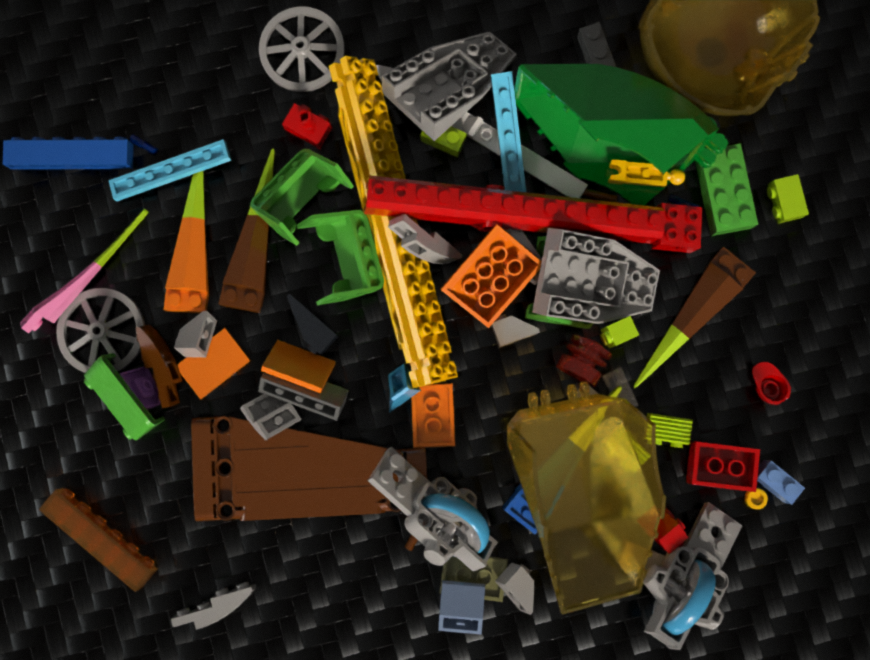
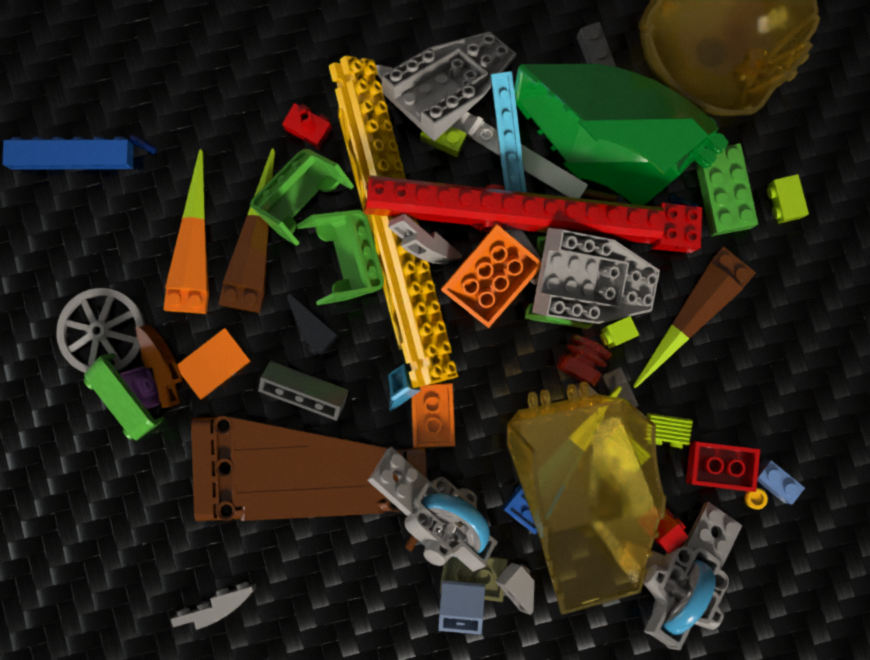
(58, 302): bright pink plate -> none
(98, 538): clear orange brick -> none
(169, 170): medium azure plate -> none
(196, 336): light grey slope -> none
(270, 415): light grey slope -> none
(298, 366): orange tile -> none
(300, 53): light grey wheel -> none
(511, 329): light grey slope -> none
(643, 174): yellow plate -> none
(770, 383): red piece -> none

